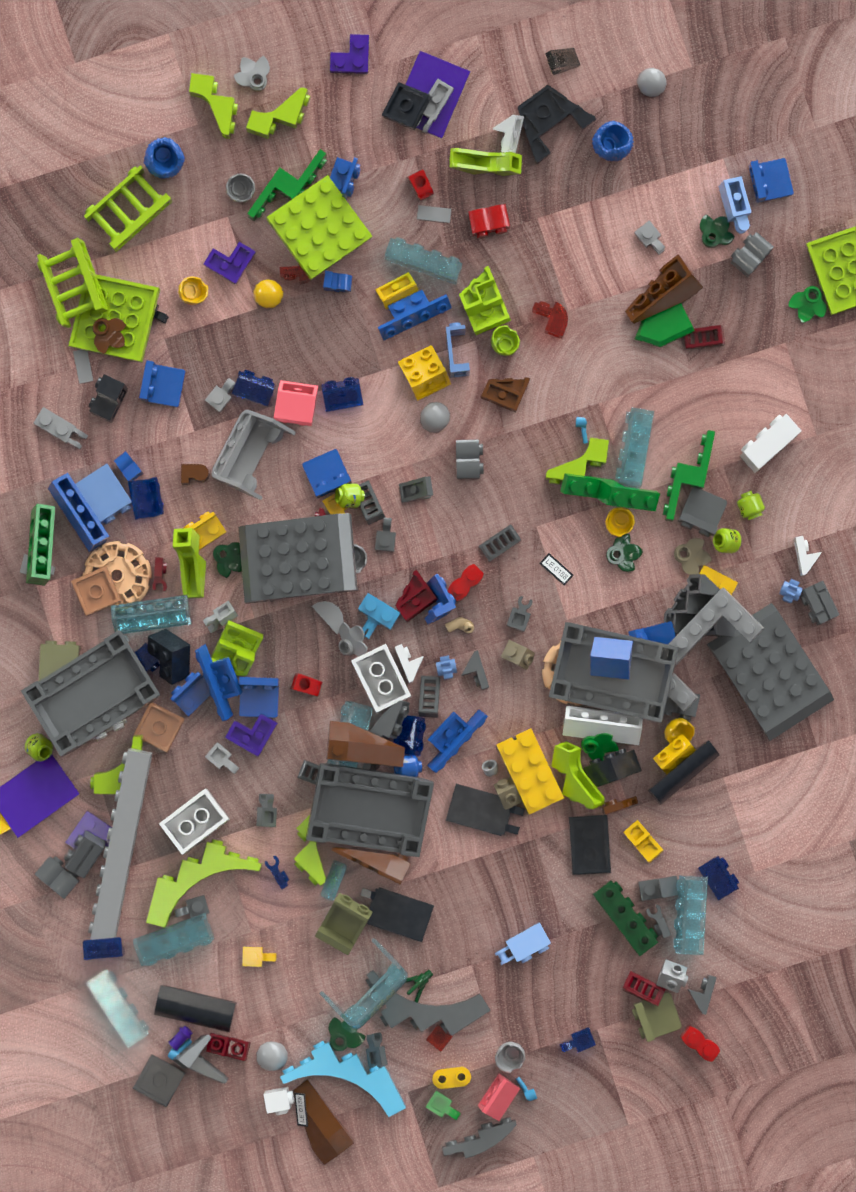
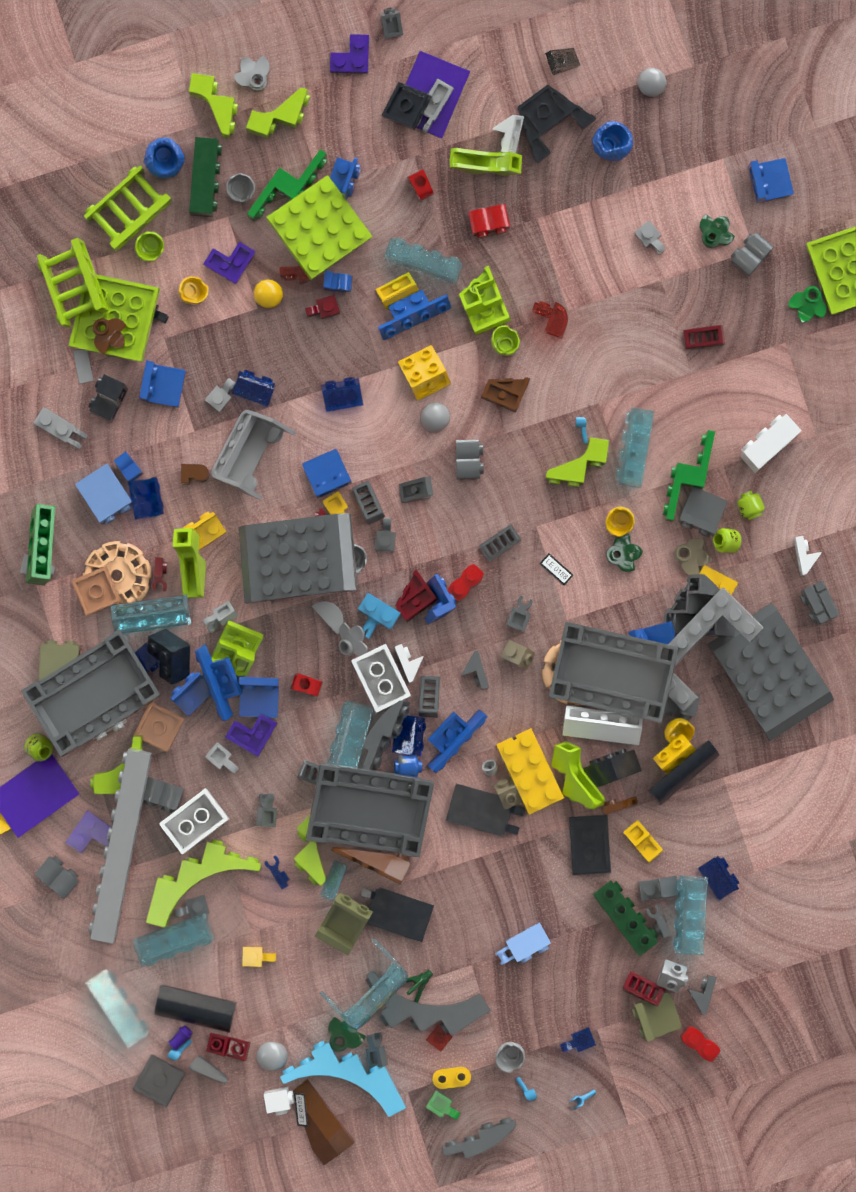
(78, 512): blue brick -> none
(84, 854): dark grey brick -> none
(103, 948): clear blue bracket -> none
(149, 246): none -> lime hair
(163, 794): none -> dark grey brick
(190, 1054): slope -> none
(204, 177): none -> dark green brick
(231, 561): dark green plate -> none
(295, 403): coral slope -> none
(325, 307): none -> dark red plate
(349, 495): lime head -> none
(358, 745): reddish brown wedge -> none
(391, 22): none -> dark grey bracket
(434, 213): light grey sticker -> none
(446, 667): medium blue gear -> none
(456, 370): medium blue panel -> none
(460, 623): tan arm -> none
(498, 1097): coral slope -> none
(580, 1099): none -> dark azure hand
(598, 745): green plate -> none
(610, 492): green bracket -> none
(611, 658): blue slope -> none
(665, 326): green tile -> none
(670, 288): reddish brown wedge -> none
(735, 203): light blue brick -> none
(790, 591): medium blue gear -> none

